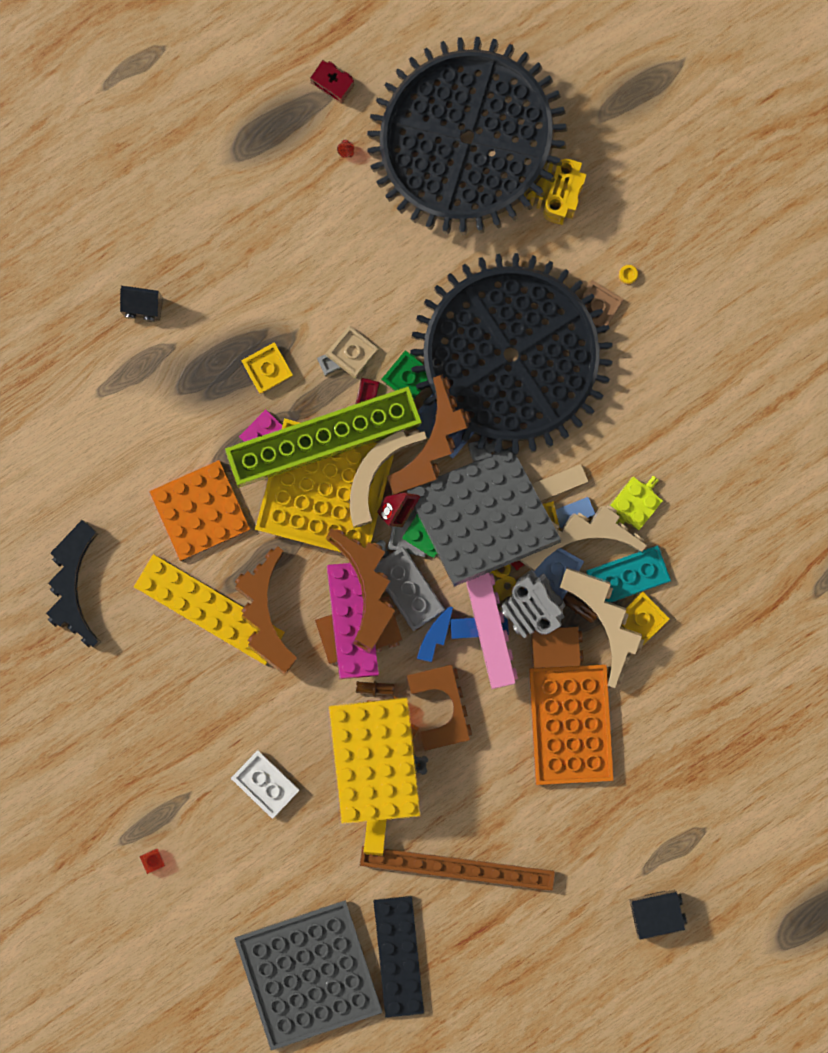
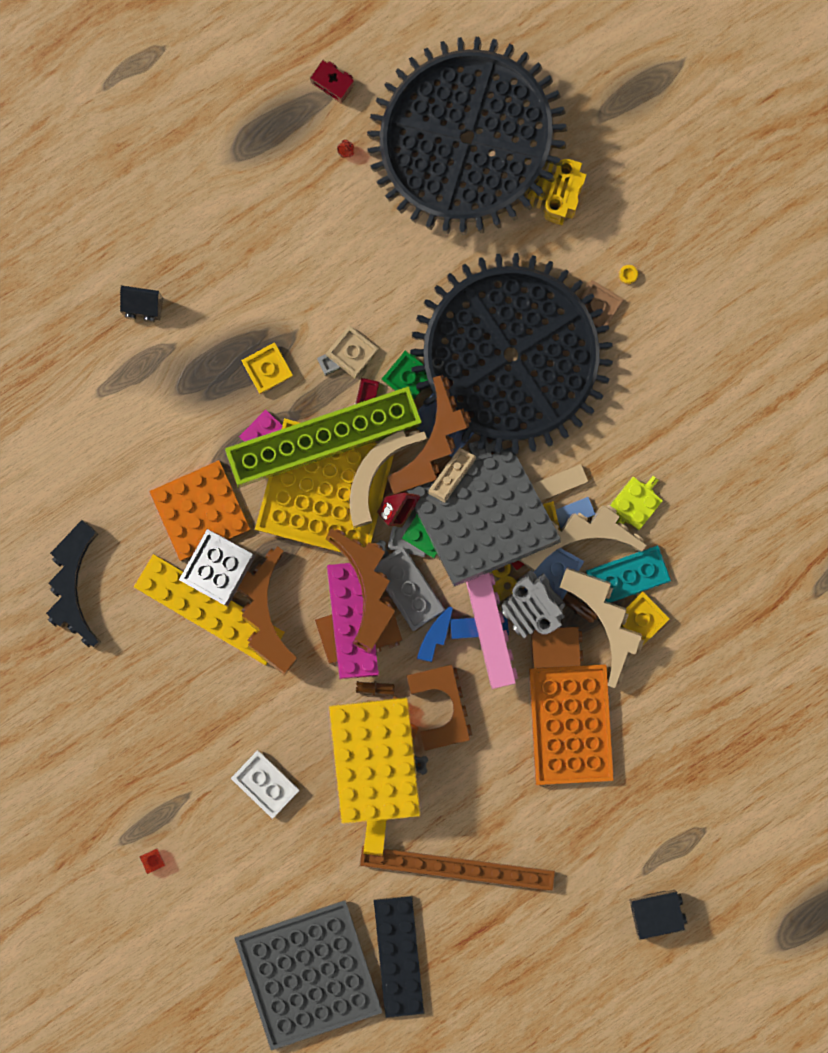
(217, 567): none -> plate
(452, 475): none -> tan tile

